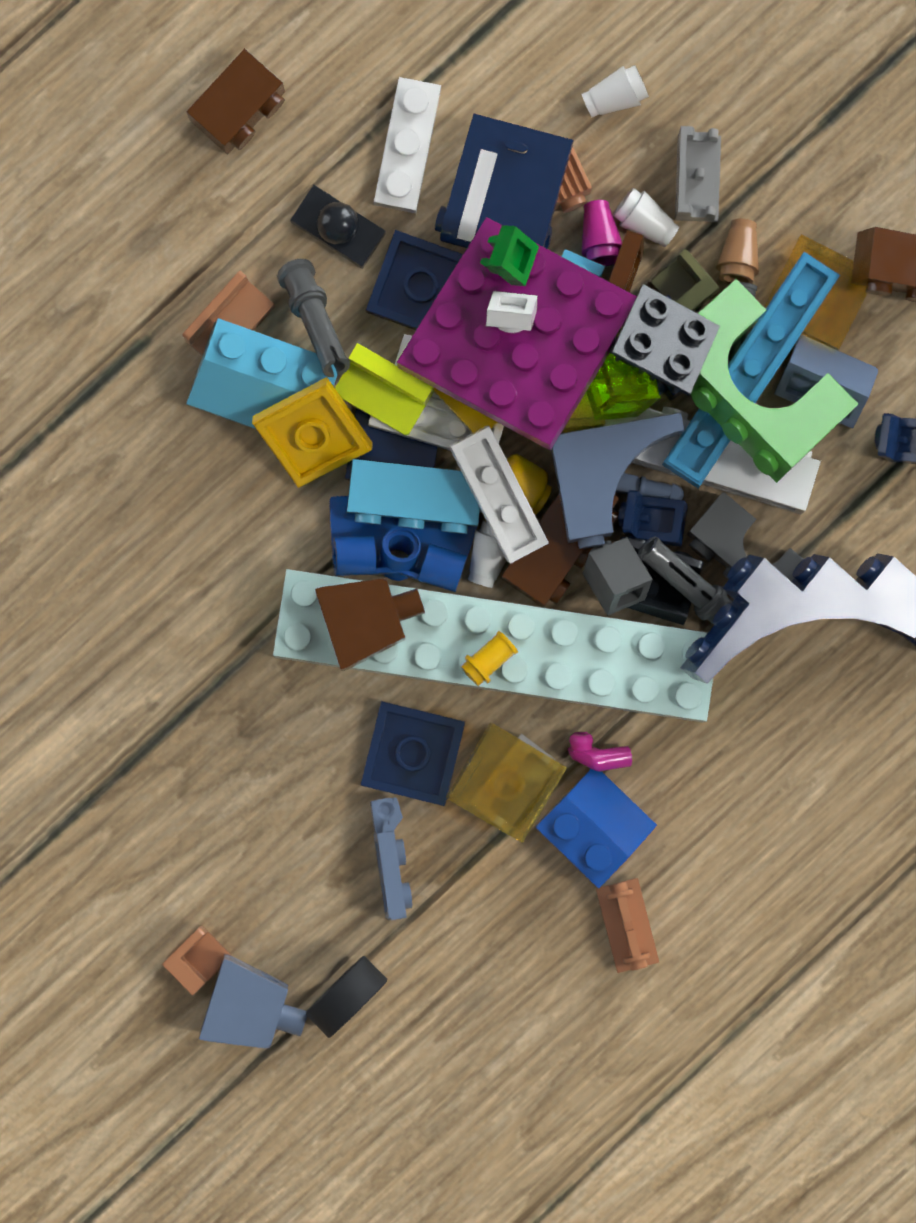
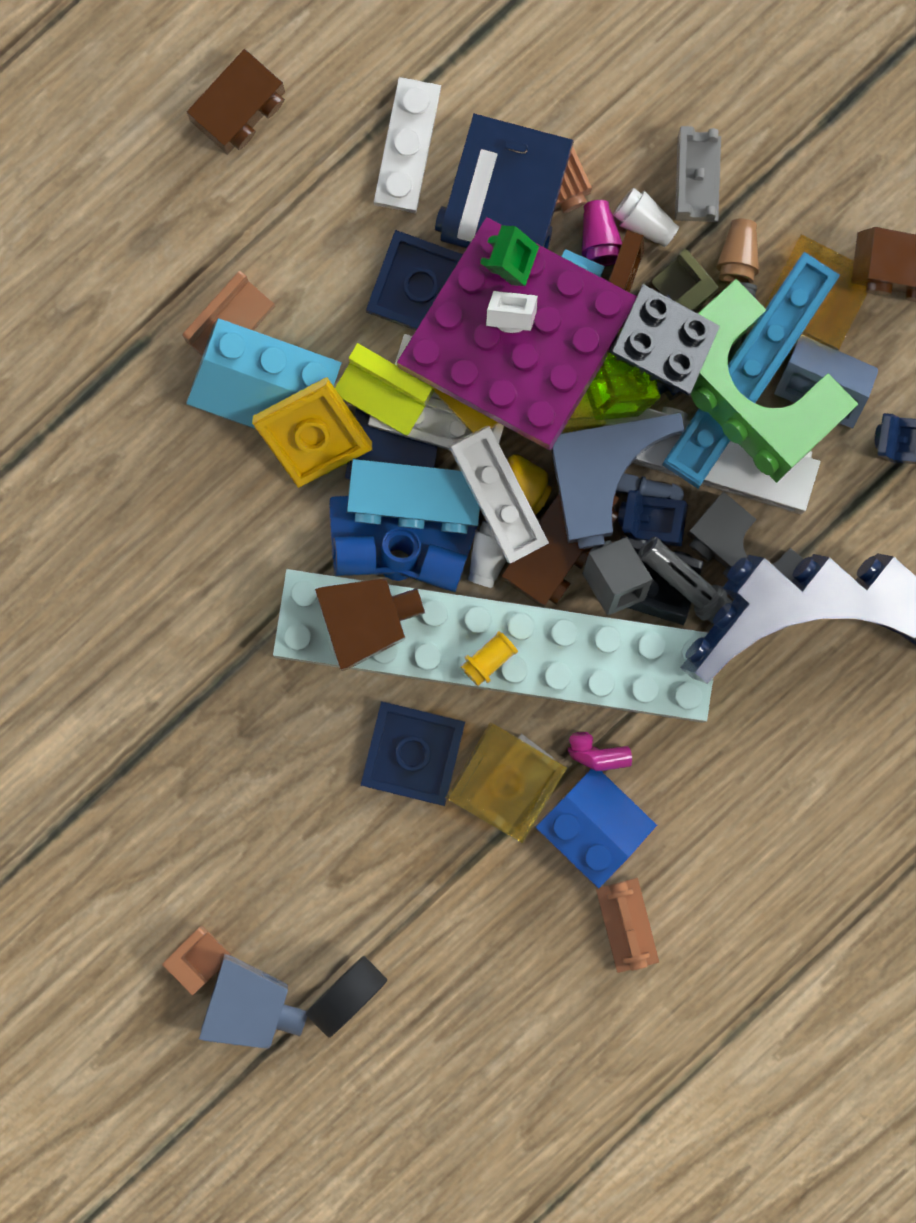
(309, 304): dark grey pin -> none
(338, 226): black tile -> none
(390, 855): sand blue hinge -> none
(616, 92): white cone -> none

